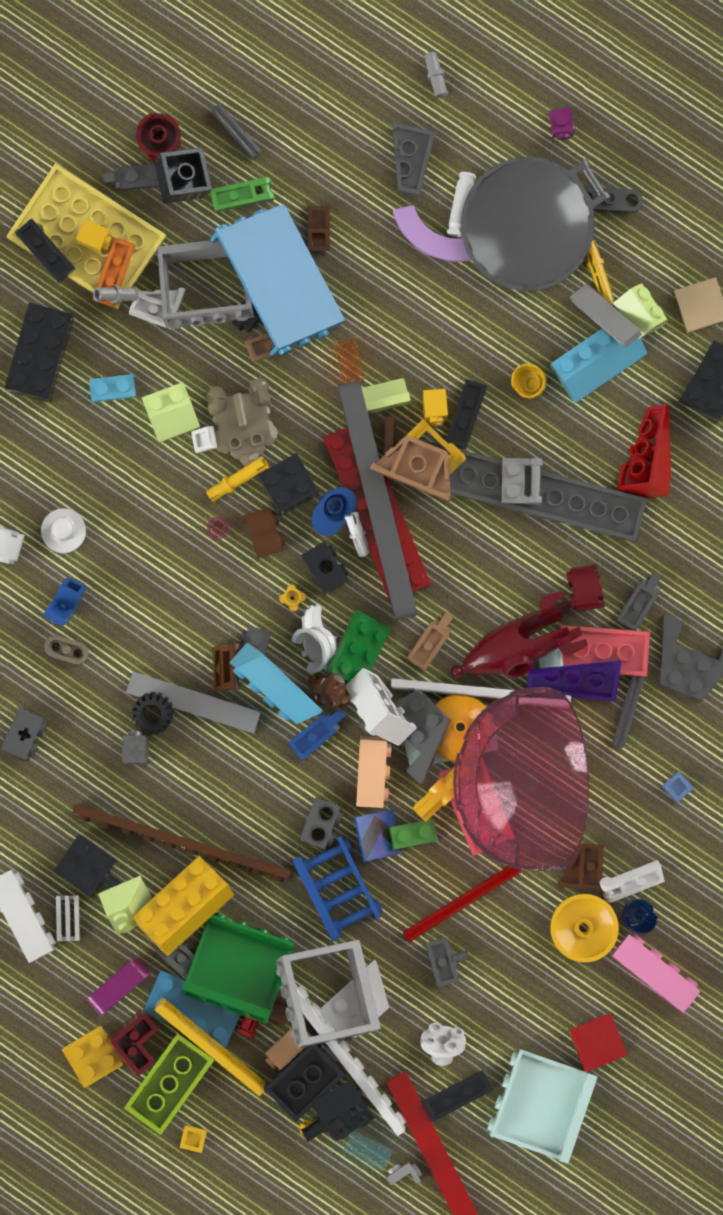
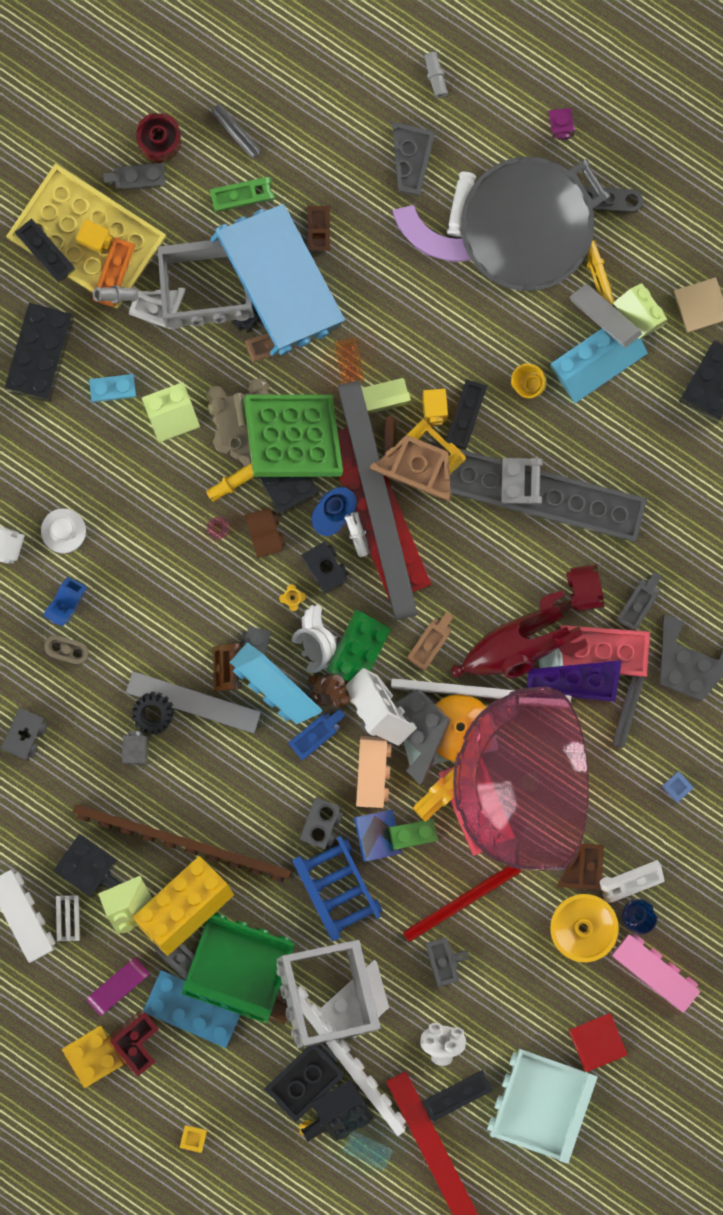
(169, 1083): lime brick -> none
(182, 175): black brick -> none
(204, 439): white tile -> none
(210, 1046): yellow tile -> none
(248, 1027): red bush -> none
(283, 1051): medium nougat brick -> none
(293, 435): none -> bright green plate
(398, 1172): light grey bracket -> none
(649, 465): red wedge -> none

